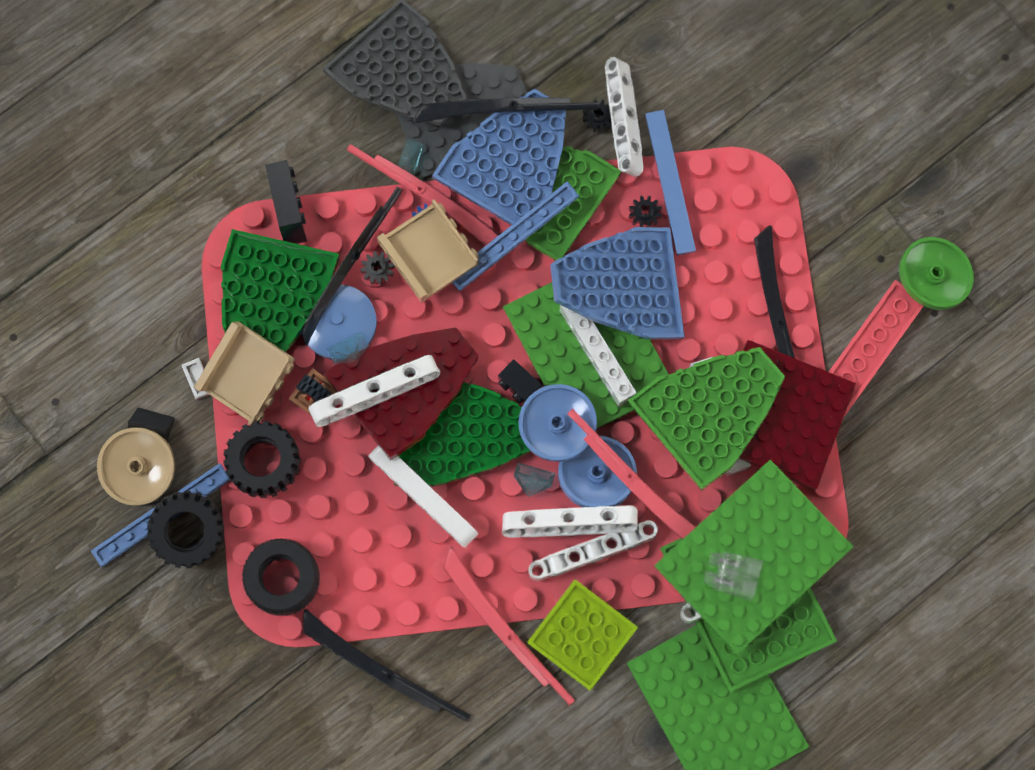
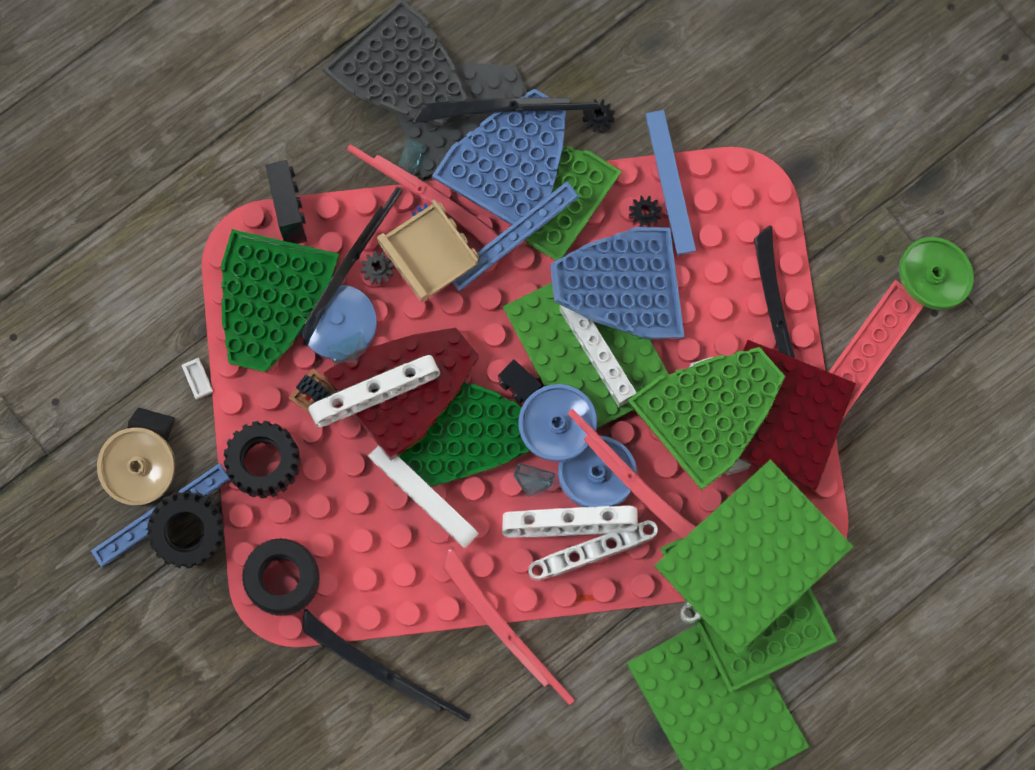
(245, 372): tan panel -> none
(582, 634): lime plate -> none
(624, 117): white beam -> none
(727, 578): clear hips -> none

